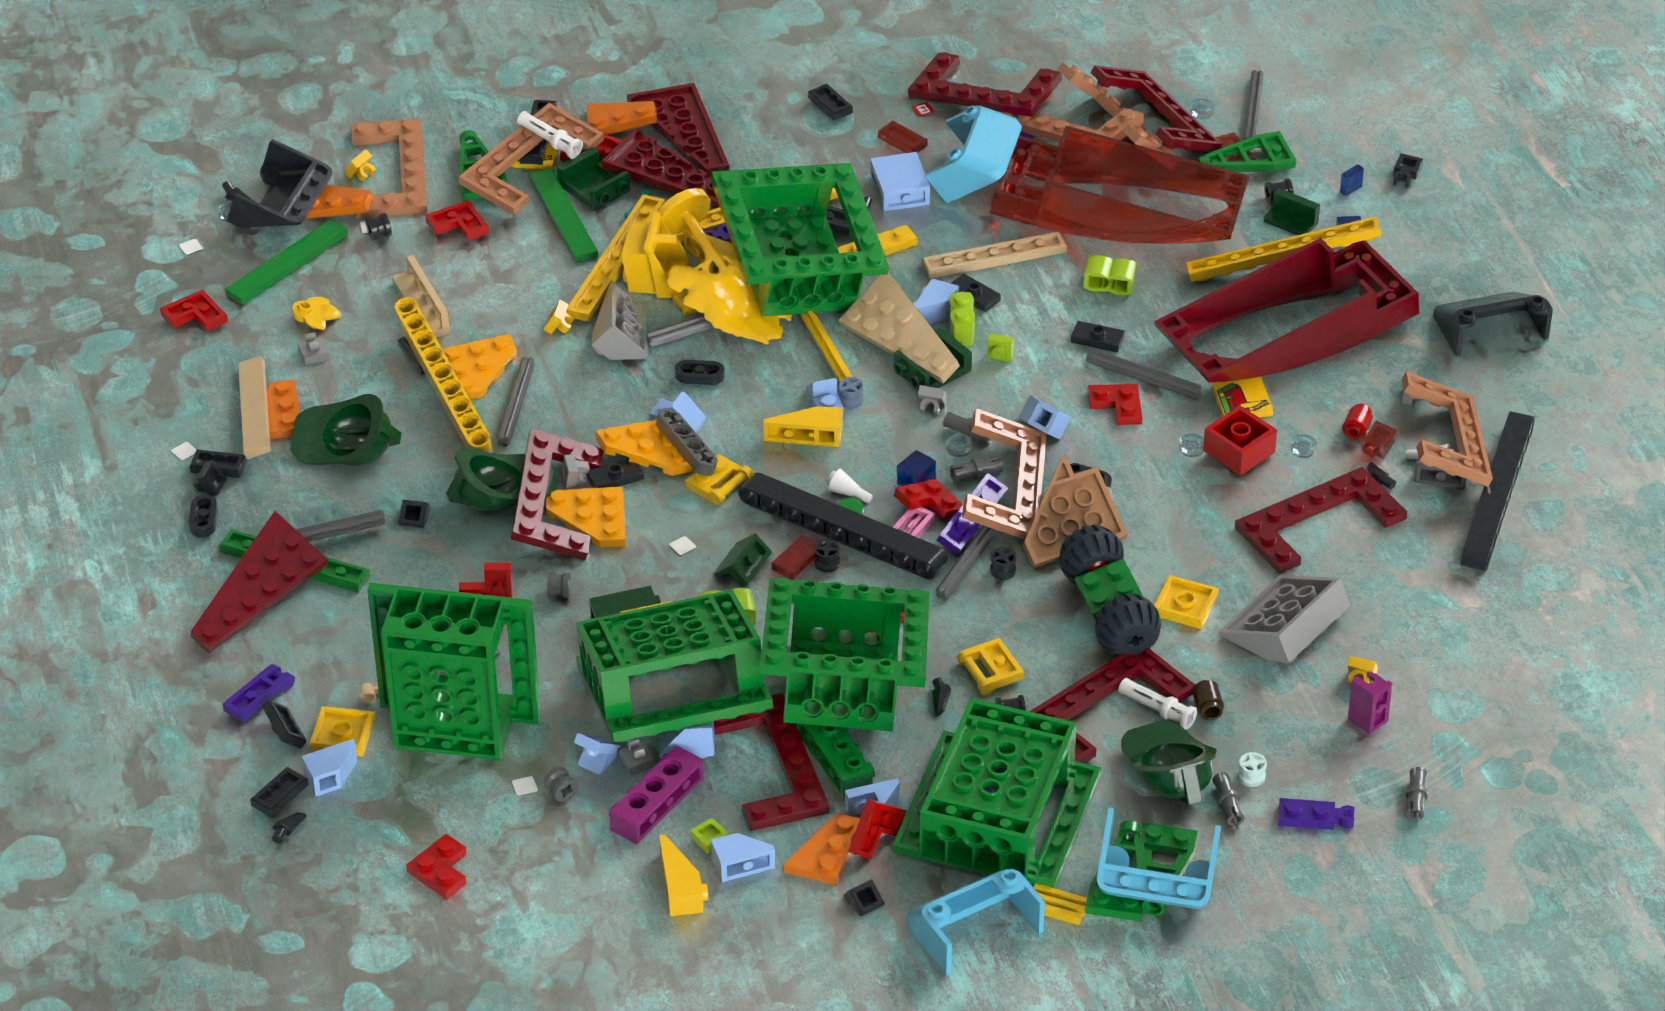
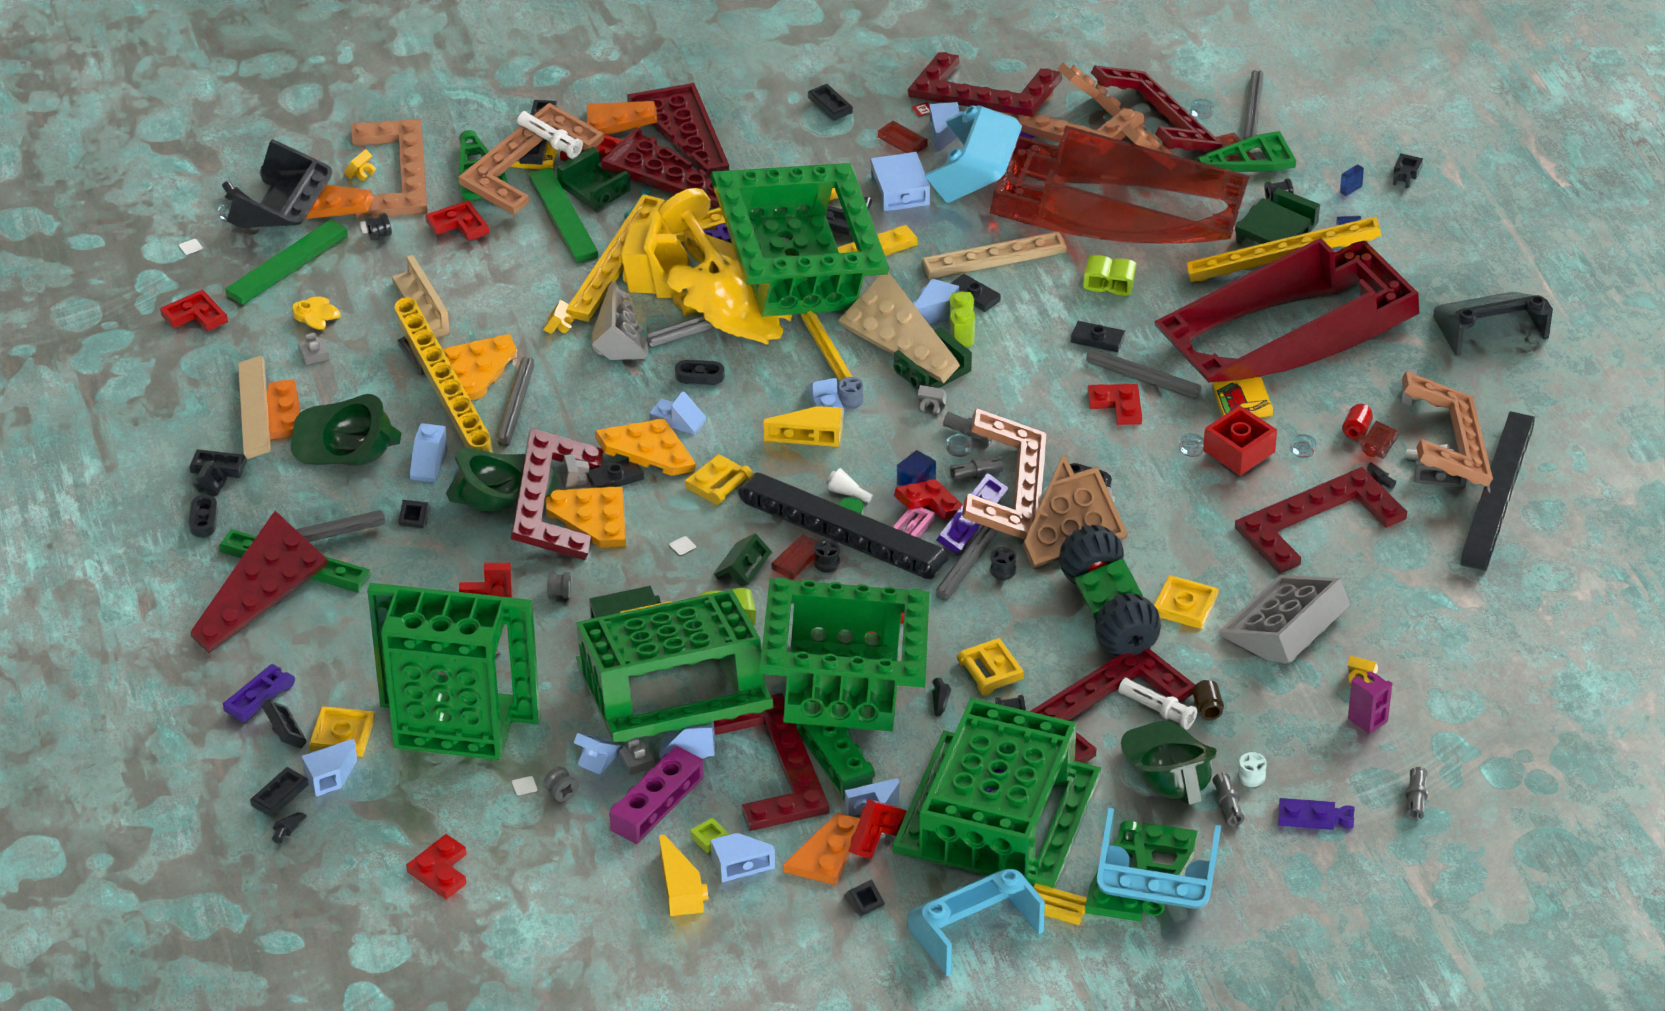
(184, 451): white sticker -> none
(368, 693): tan hand -> none
(428, 452): none -> light blue slope
(672, 426): dark grey beam -> none
(941, 132): none -> light blue slope
(1000, 347): lime plate -> none
(1044, 417): light blue slope -> none
(1270, 223): none -> dark green panel

